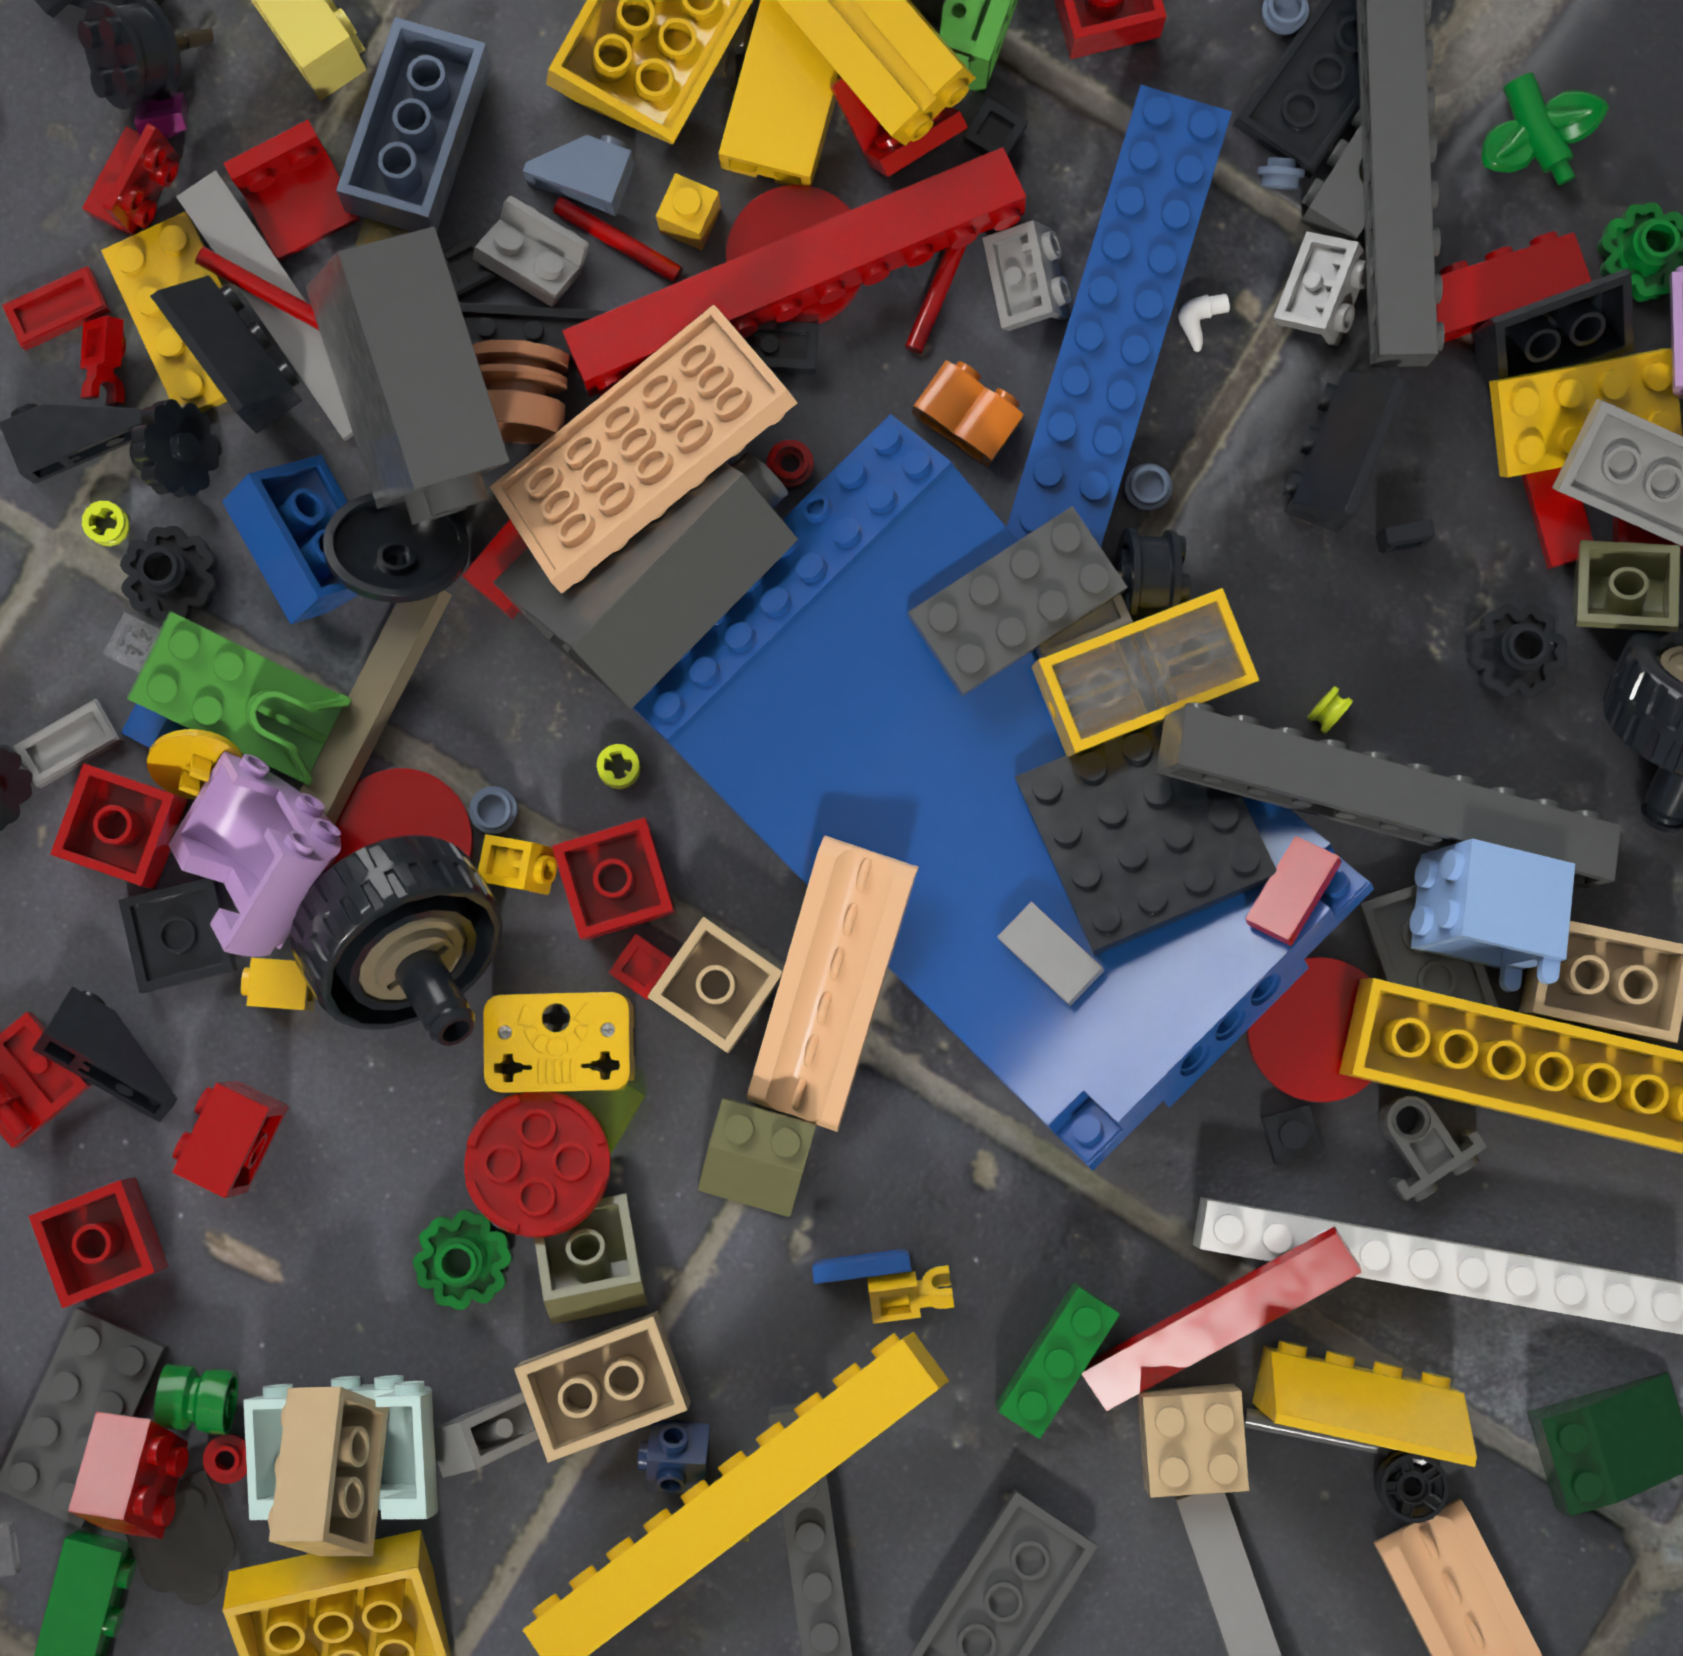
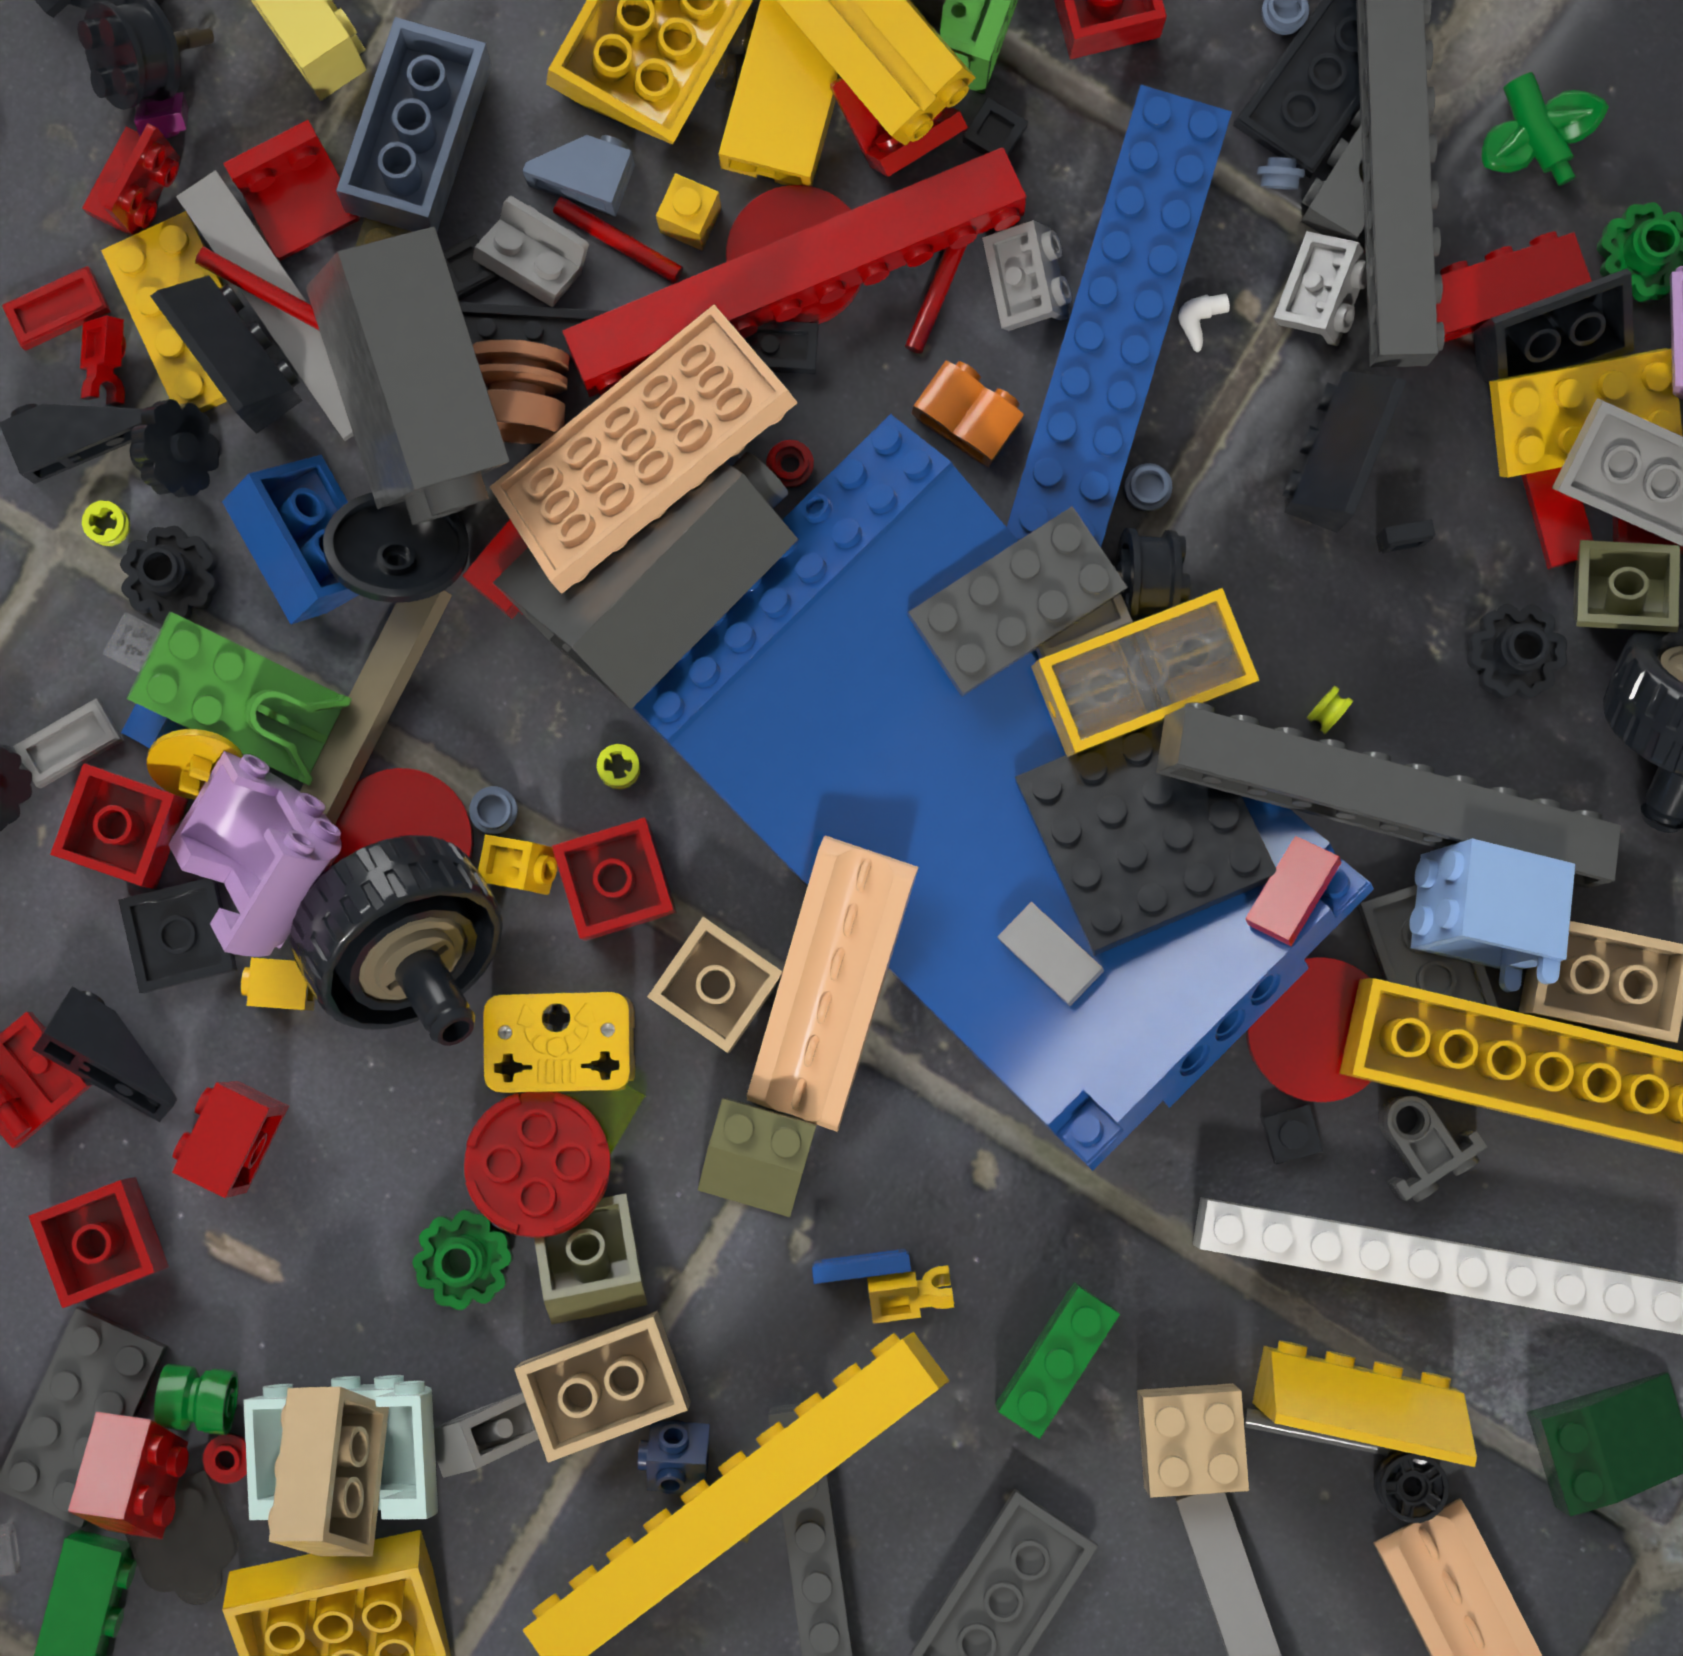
(640, 966): red plate -> none
(1221, 1318): tile -> none

